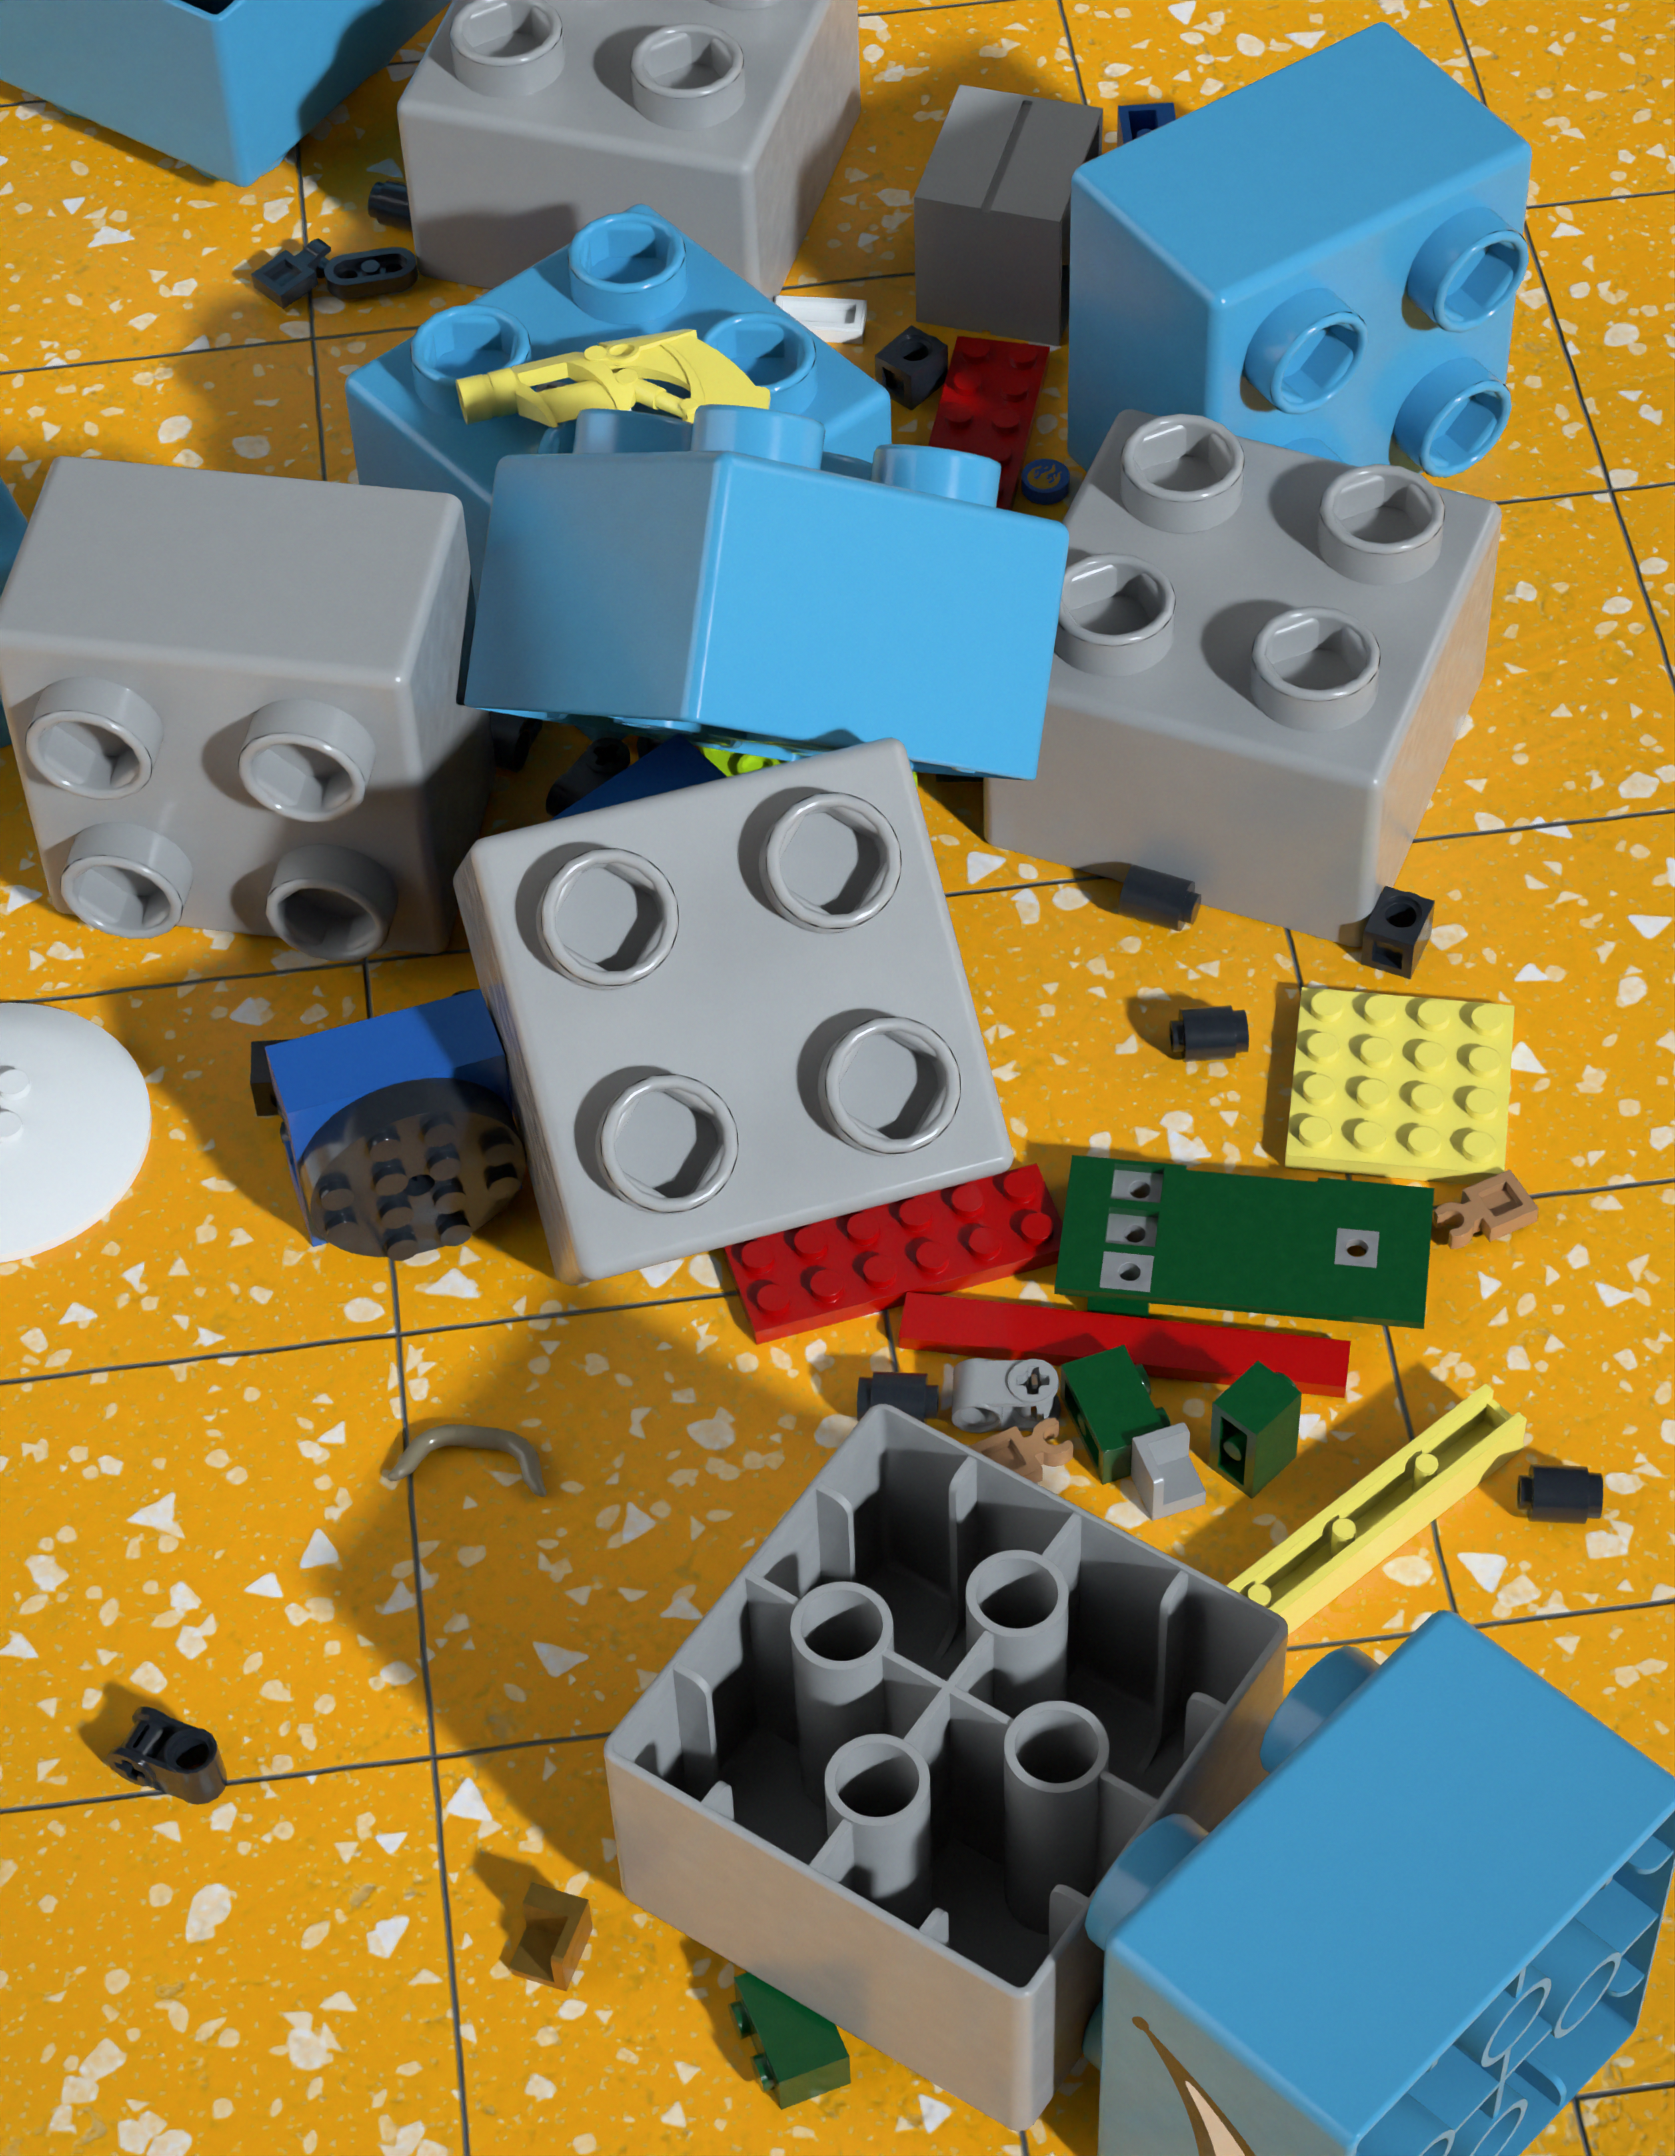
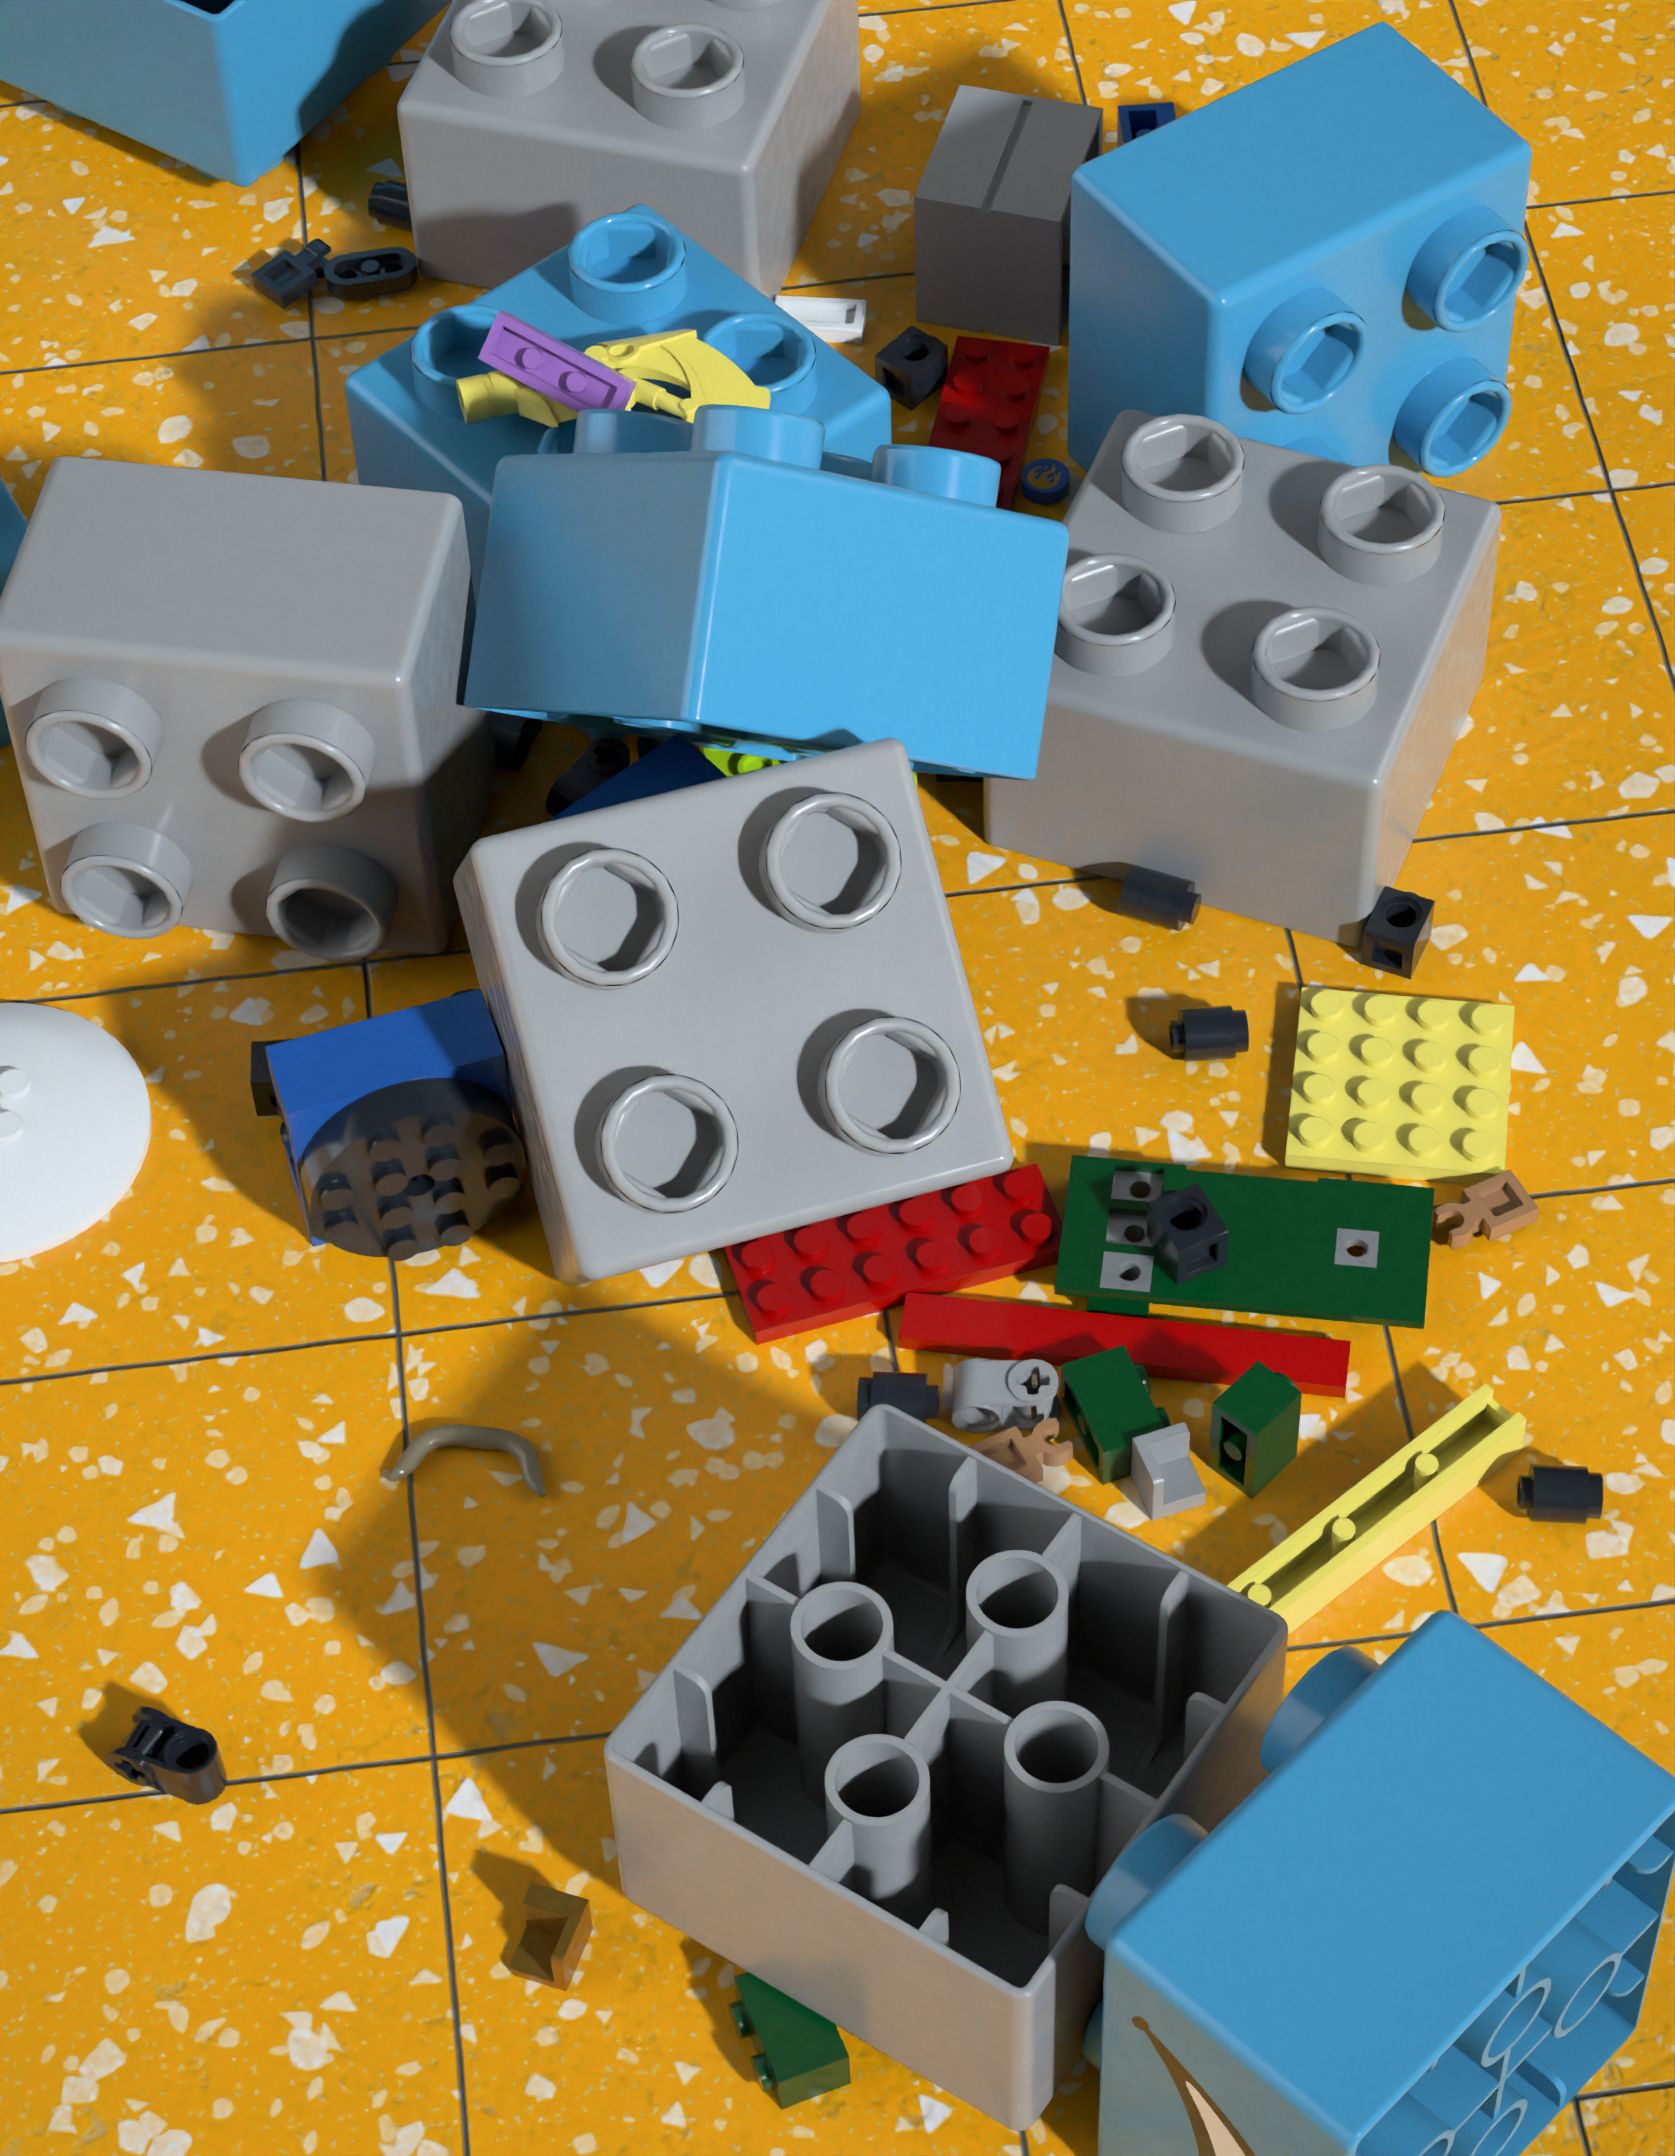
(553, 366): none -> medium lavender piece
(1192, 1250): none -> black brick

